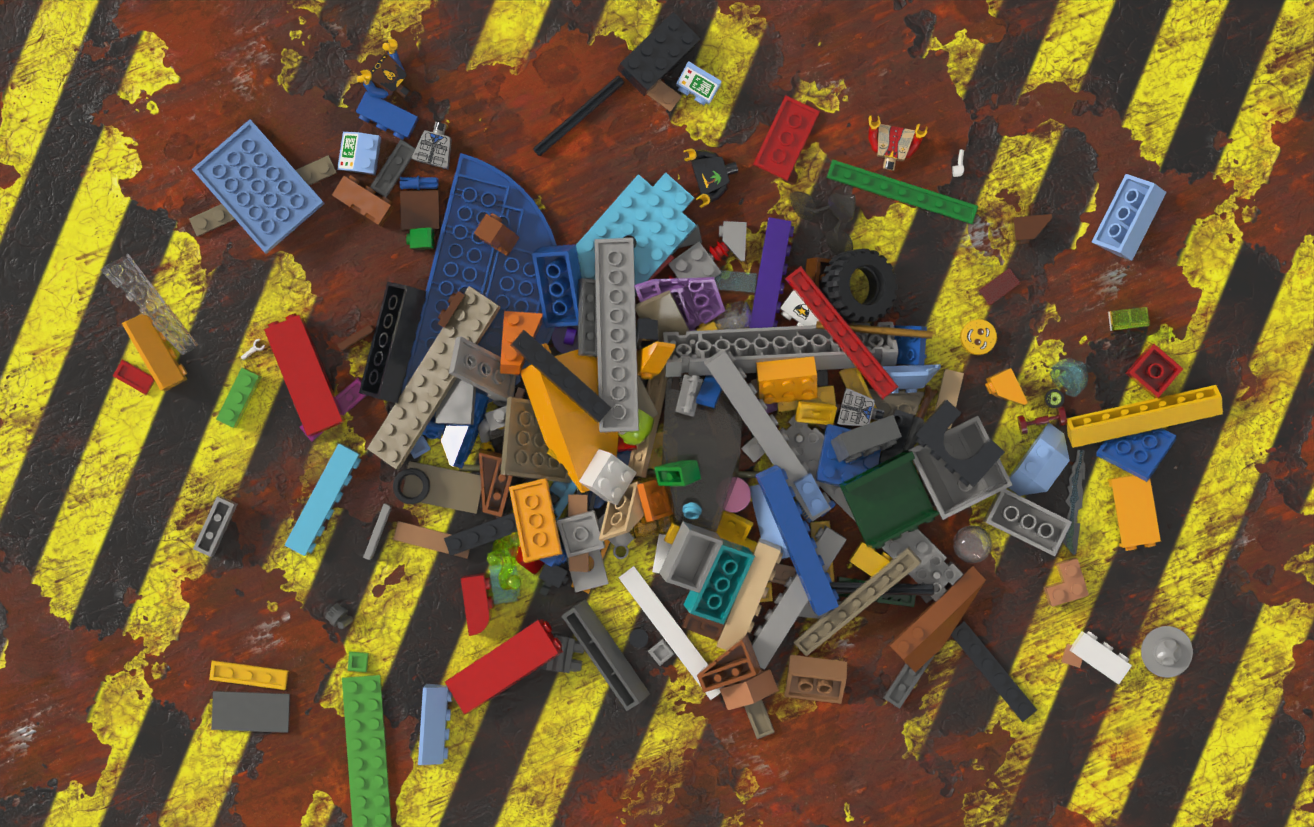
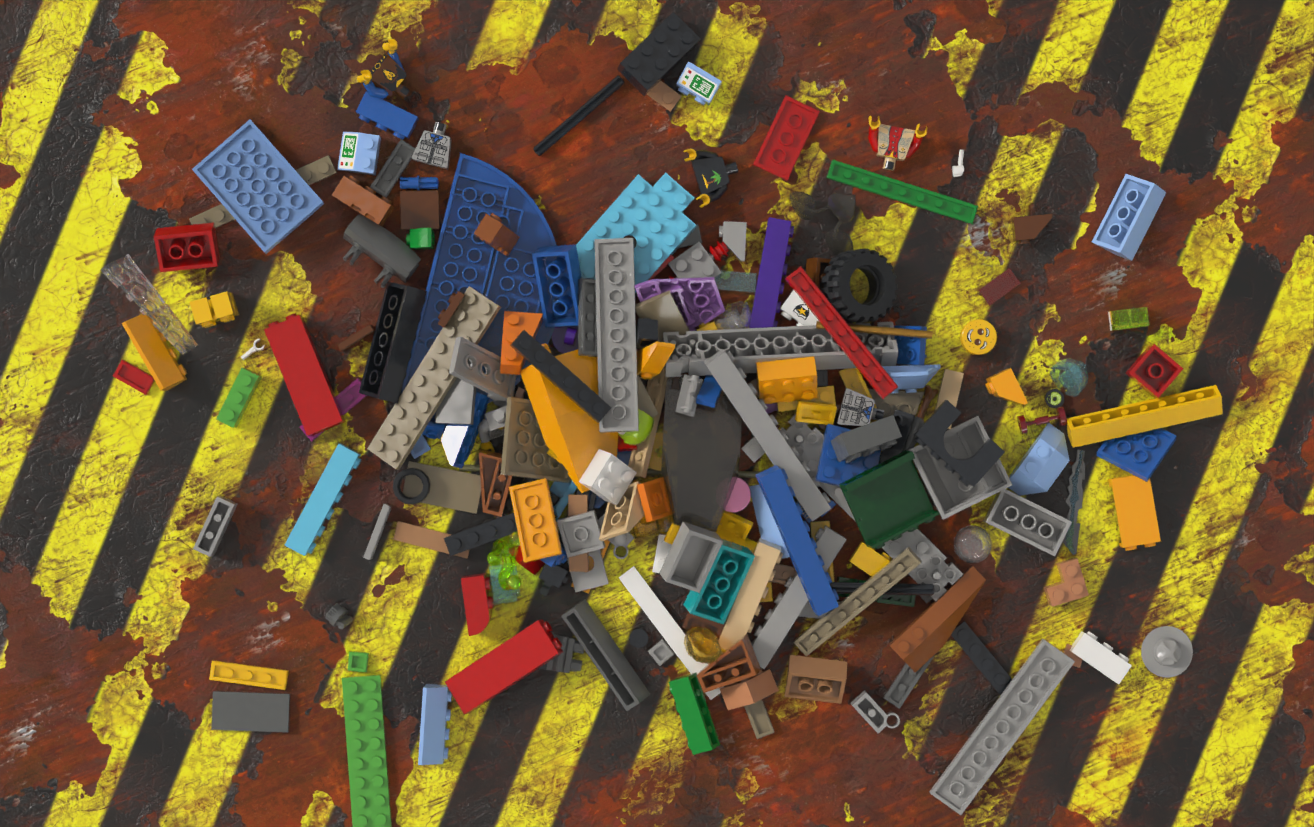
(187, 247): none -> red brick
(218, 308): none -> yellow piece
(382, 248): none -> dark grey piece
(678, 473): green slope -> none
(692, 510): medium azure plate -> none
(694, 713): none -> green brick
(702, 645): none -> clear yellow hair
(811, 494): medium blue plate -> none
(872, 712): none -> light grey hinge
(1002, 726): none -> light grey plate

